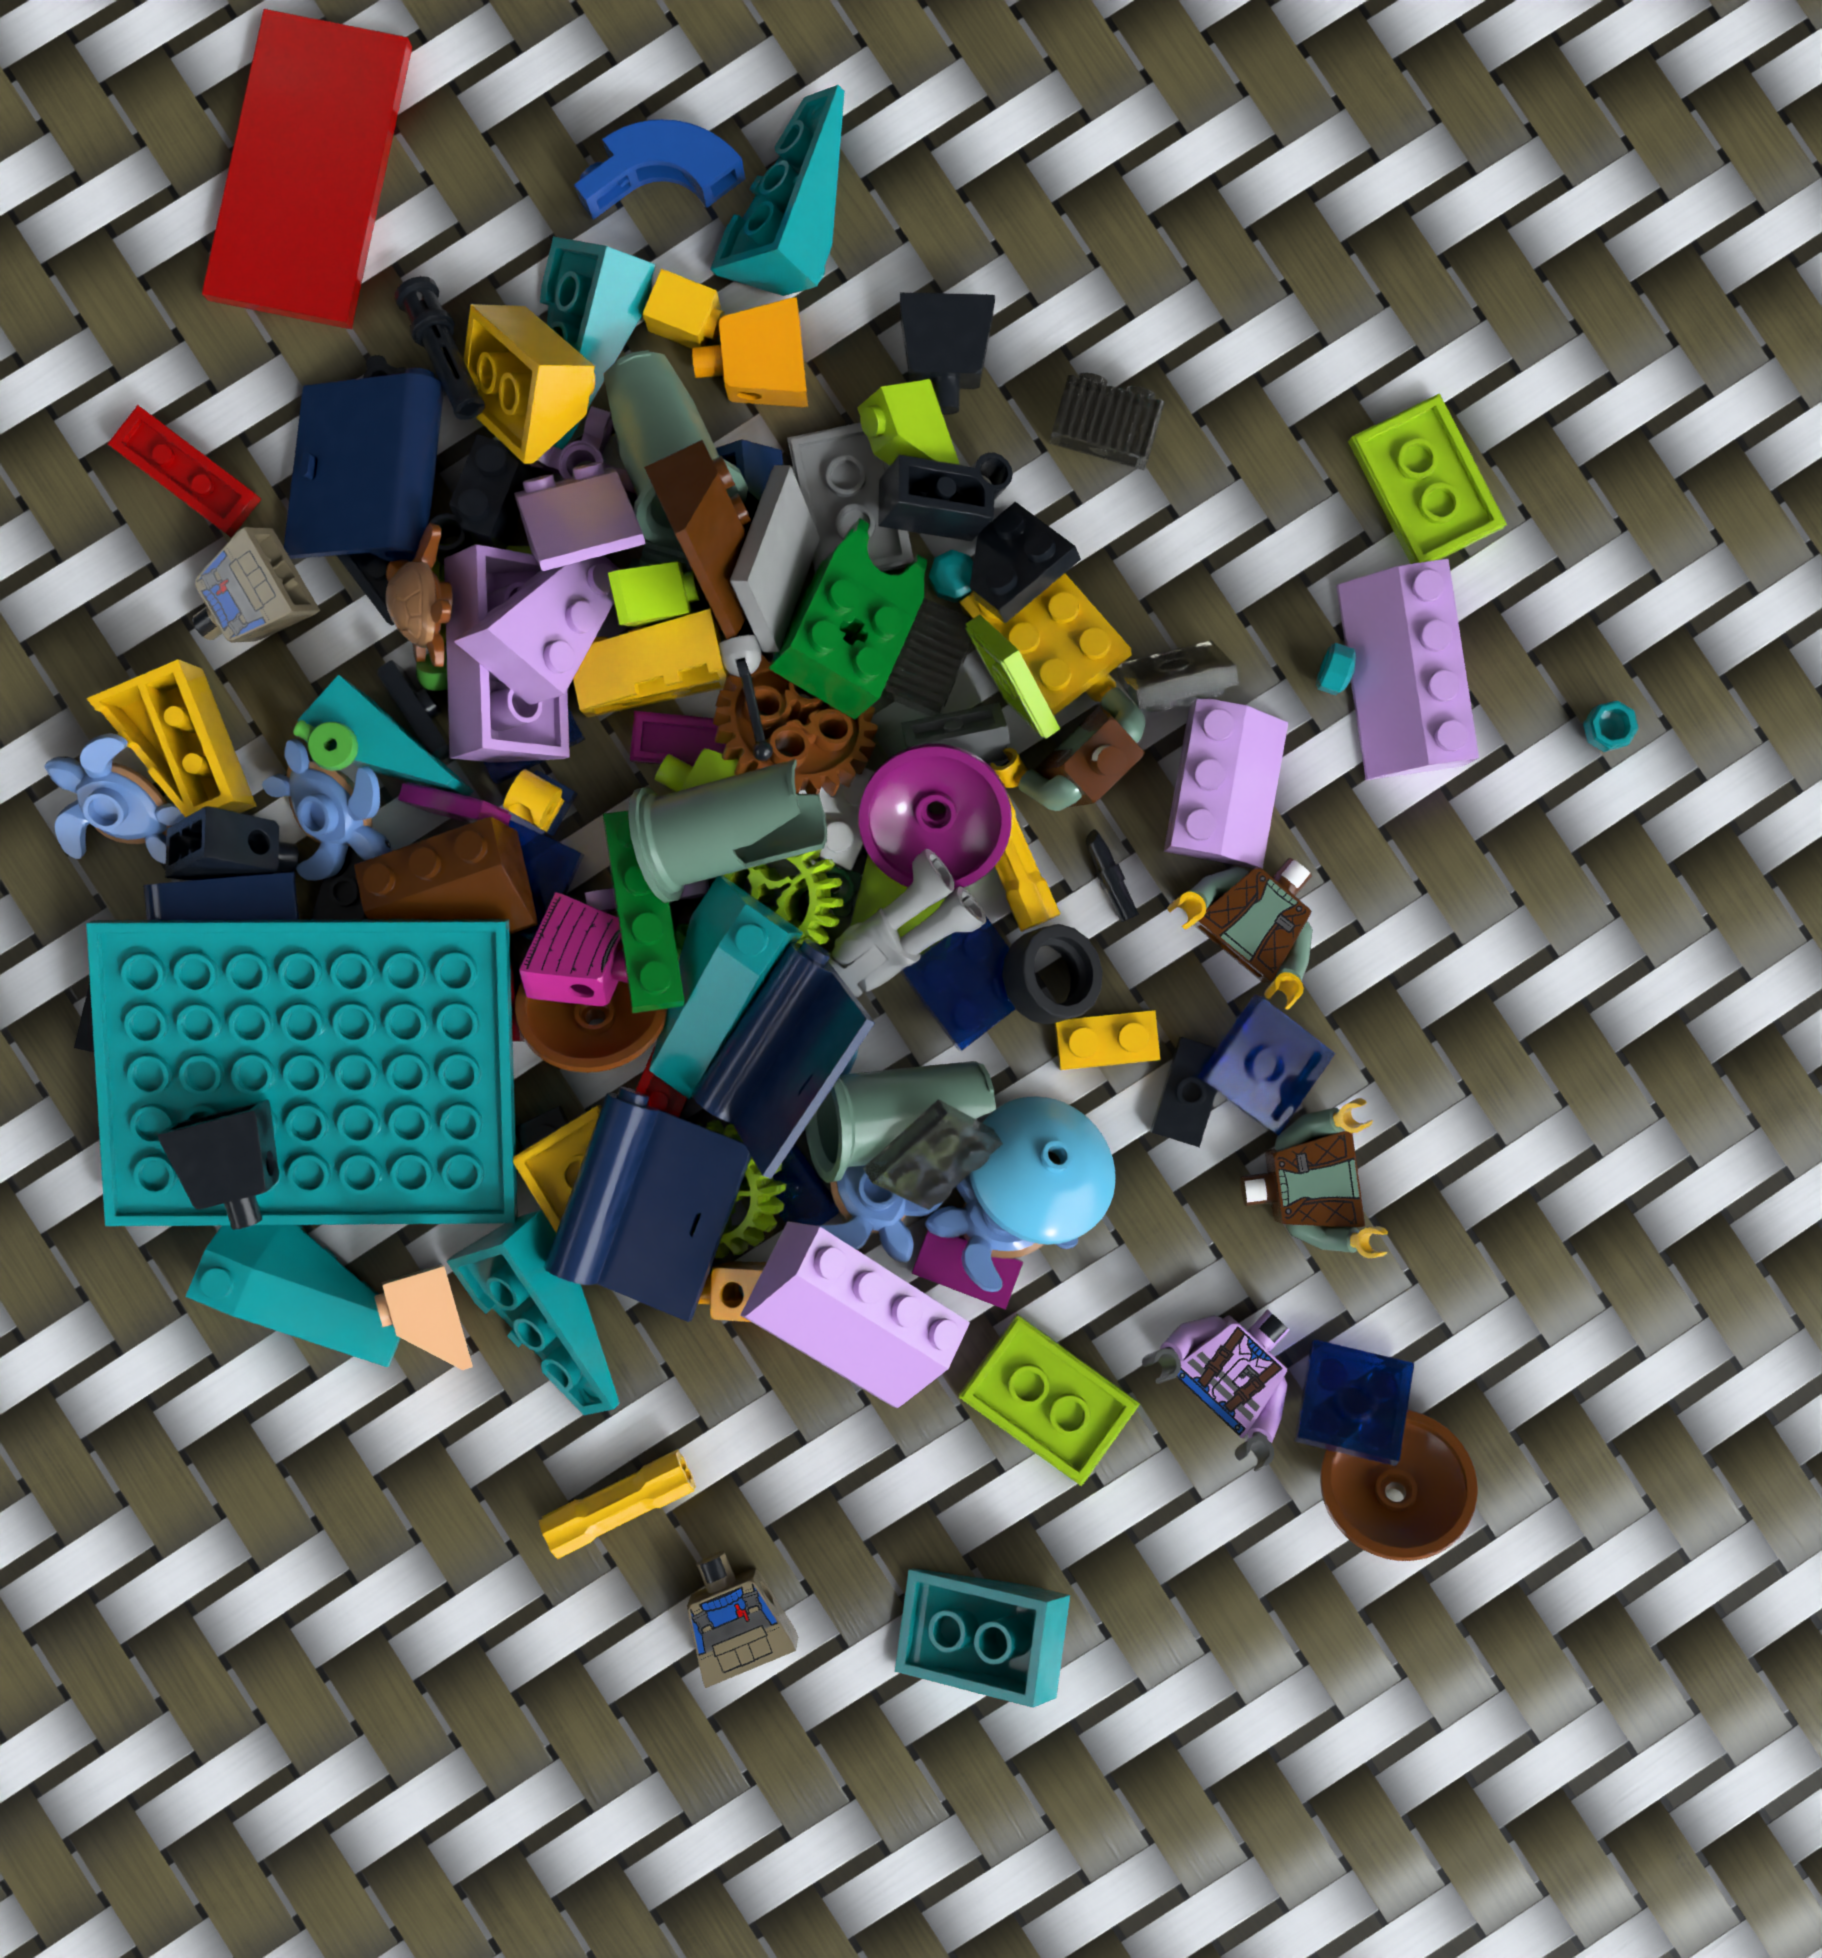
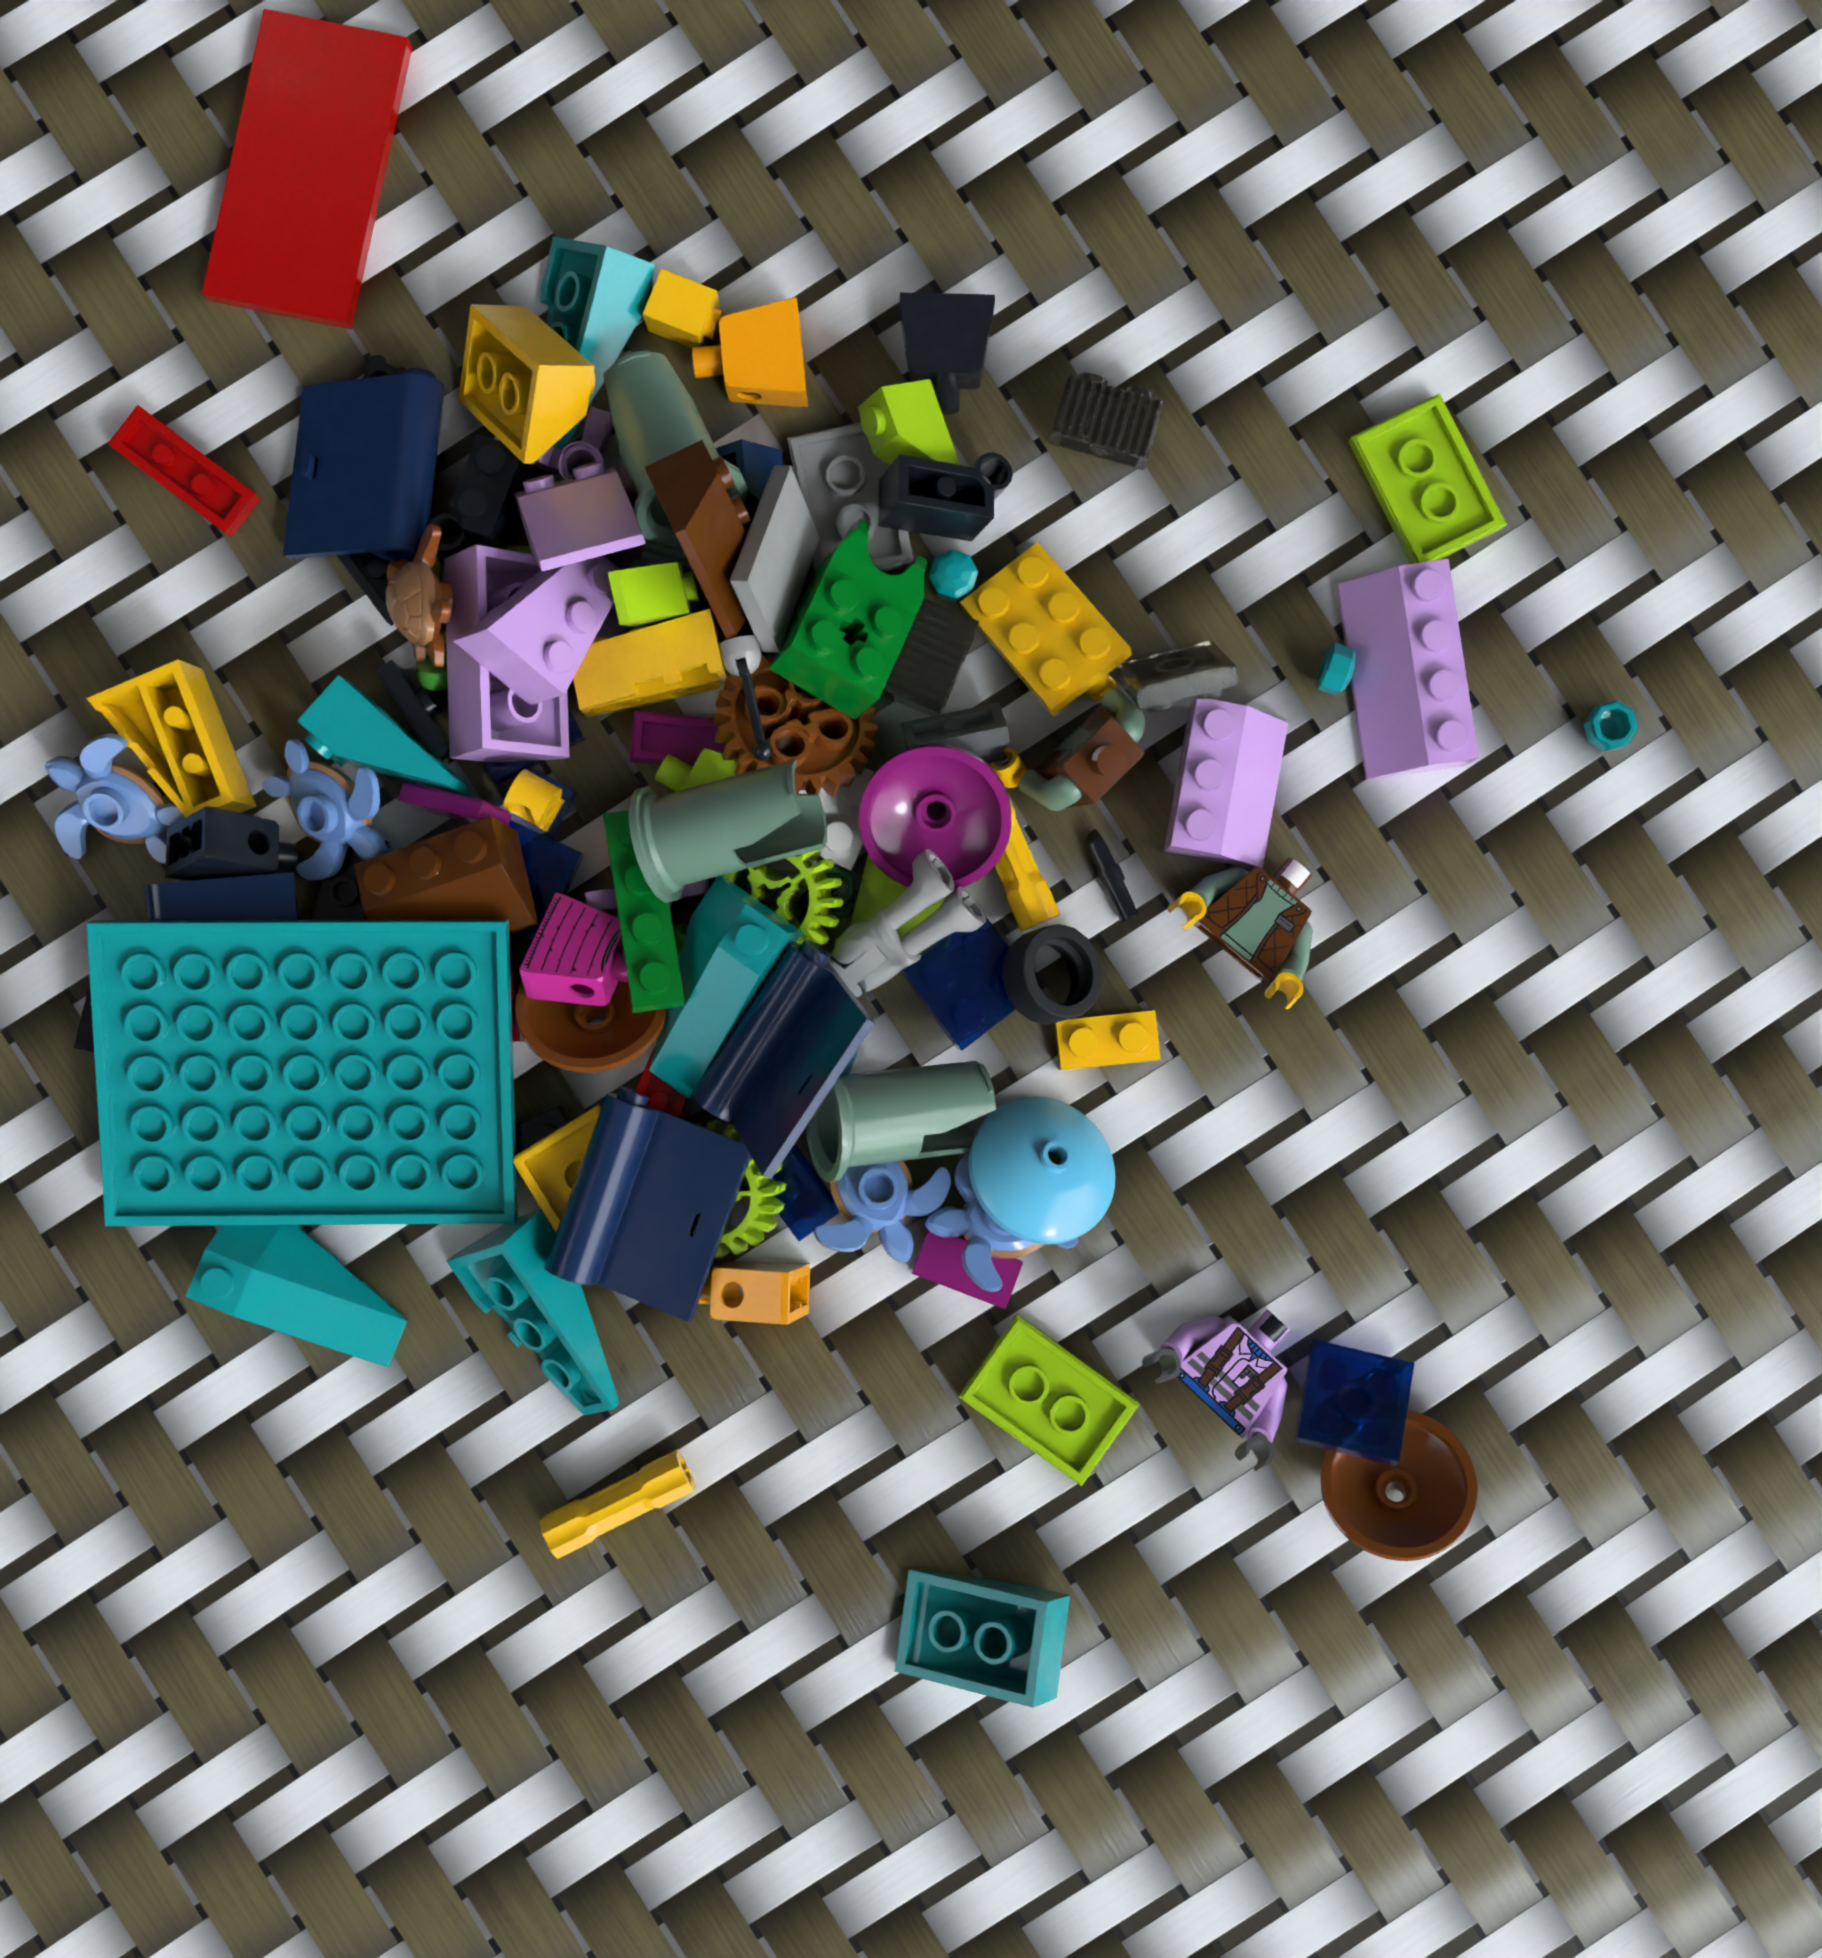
(225, 1159): black torso -> none
(251, 589): dark tan torso -> none
(320, 740): bright green piece -> none
(425, 1314): light nougat slope -> none
(427, 313): black pin -> none
(657, 153): blue arch -> none
(736, 1621): torso -> none
(791, 220): teal wedge -> none
(853, 1315): lavender slope -> none
(933, 1155): clear smoke plate -> none
(1012, 676): lime tile -> none
(1017, 561): black plate -> none
(1185, 1097): black plate -> none
(1266, 1064): clear blue plate -> none
(1317, 1182): torso -> none

